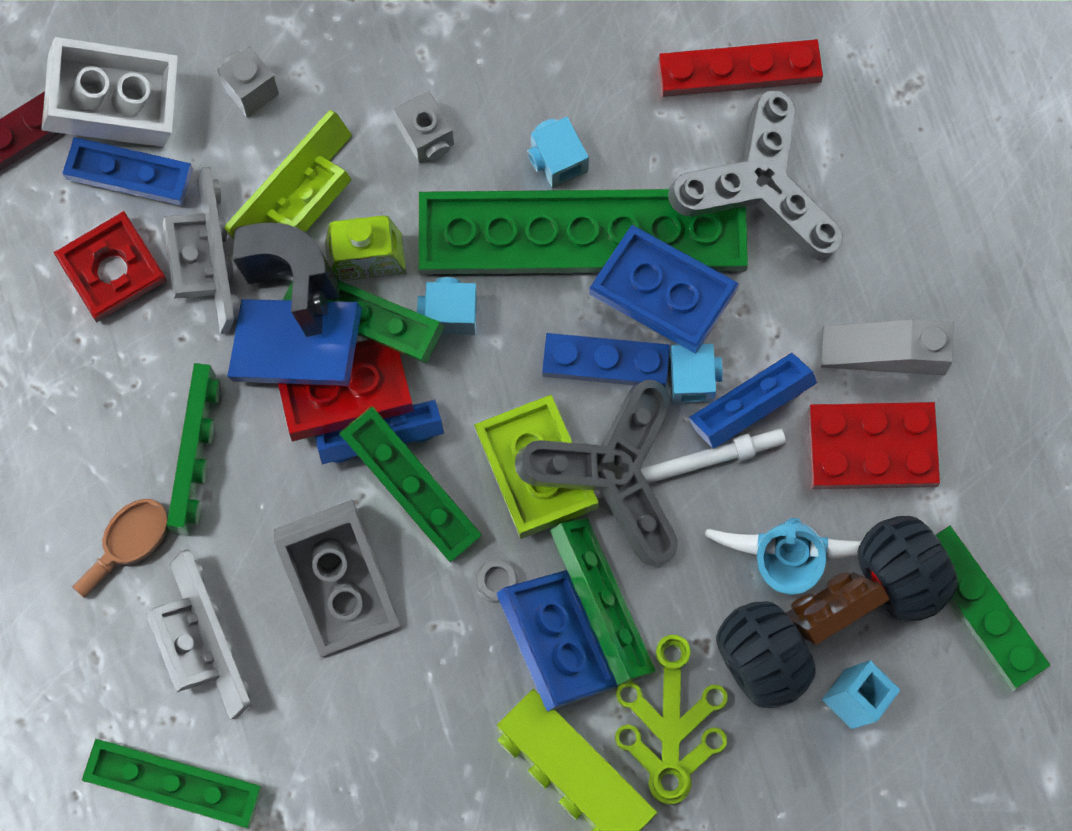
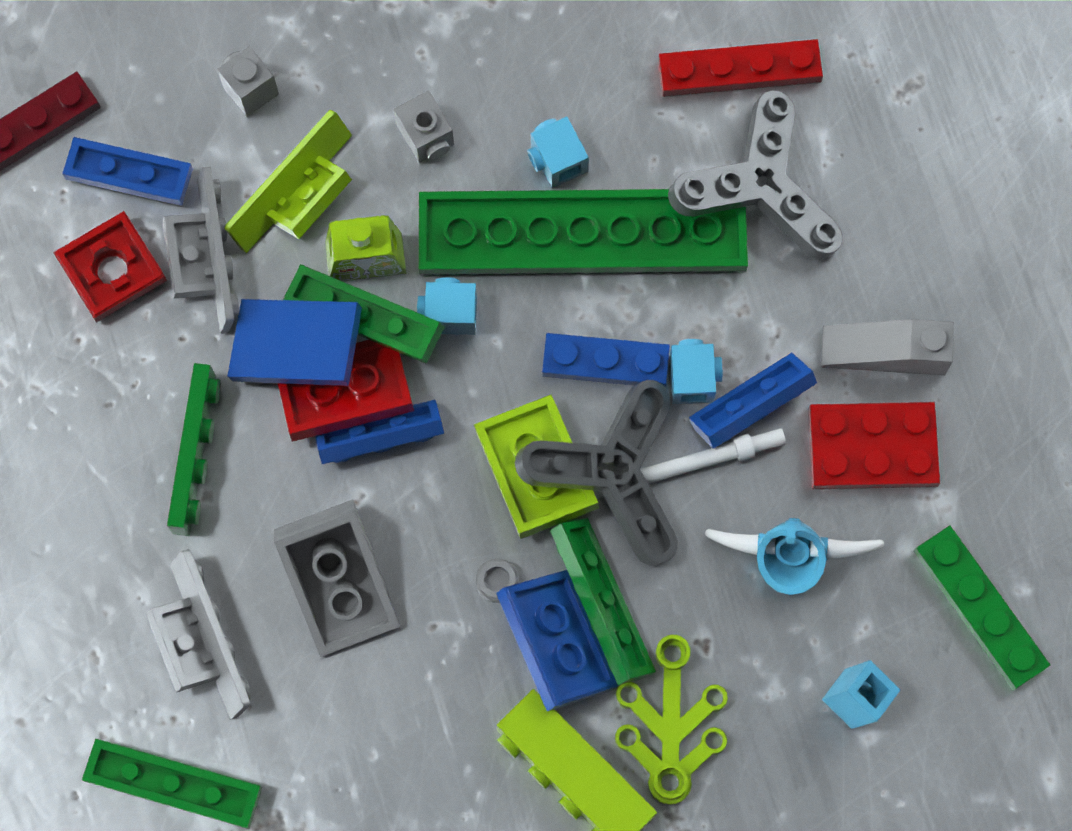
(109, 92): white brick -> none
(126, 540): nougat piece -> none
(288, 253): black arch -> none
(410, 483): green plate -> none
(663, 289): blue tile -> none
(902, 571): black plate -> none

